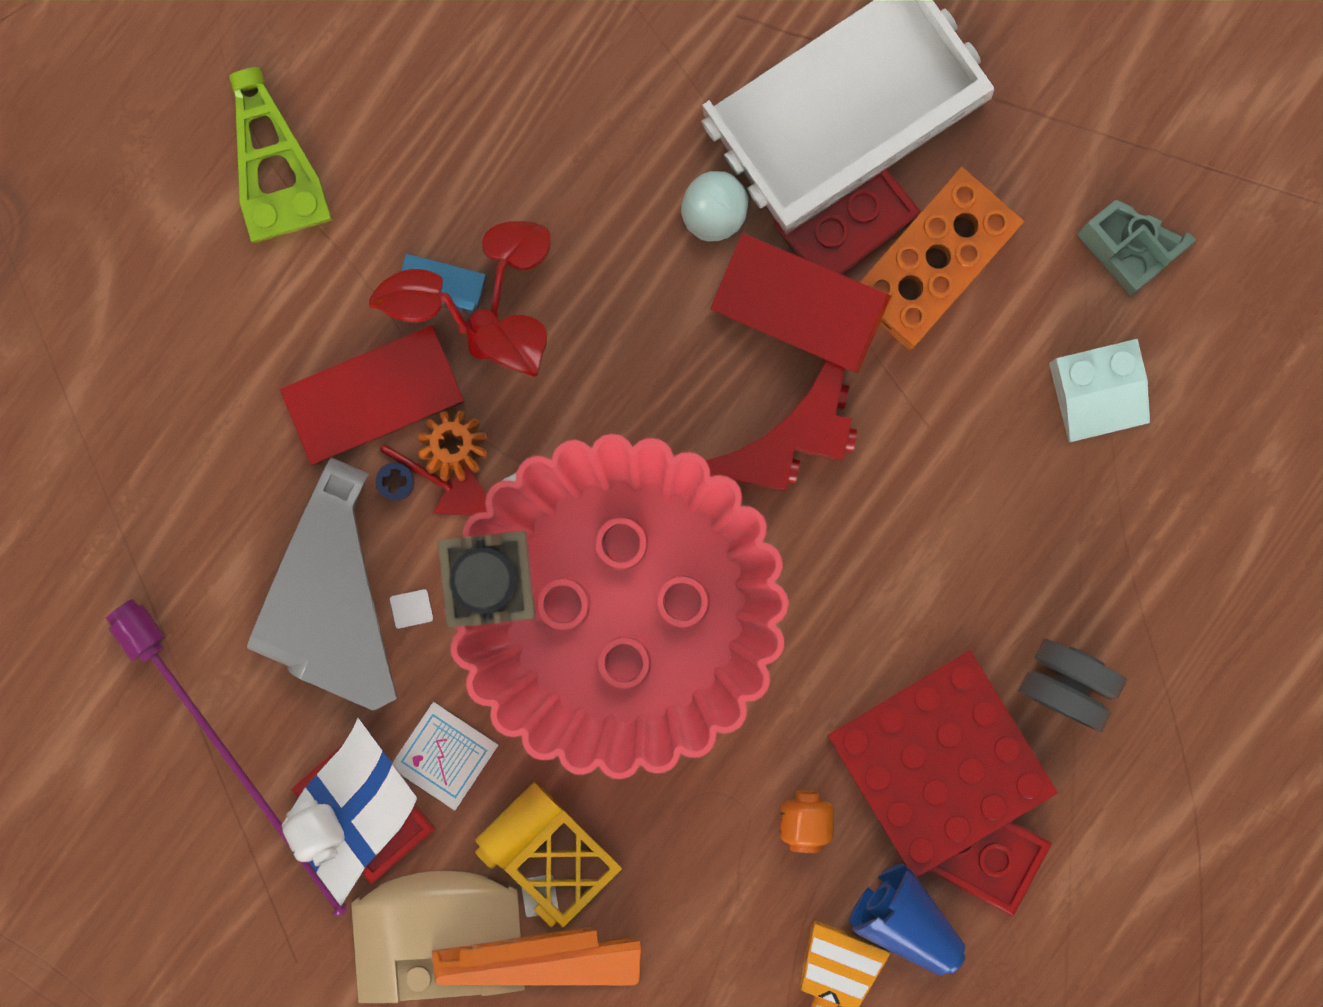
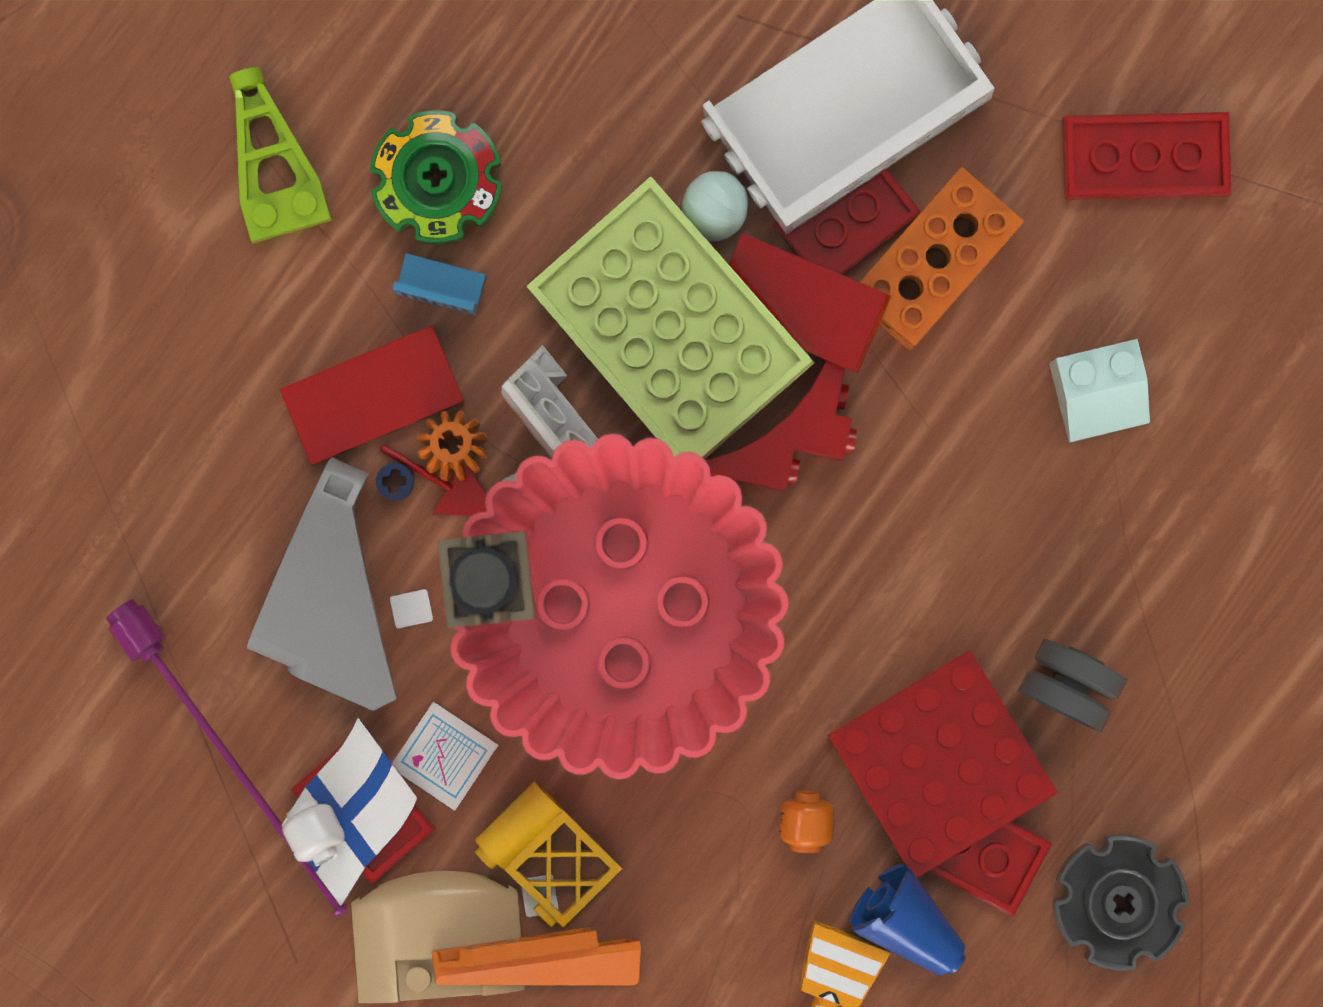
(411, 156): none -> green piece
(516, 340): red plant -> none
(542, 406): none -> white wedge
(669, 323): none -> yellowish green plate
(1132, 244): sand green slope -> none
(1146, 155): none -> red tile
(1150, 888): none -> dark grey piece

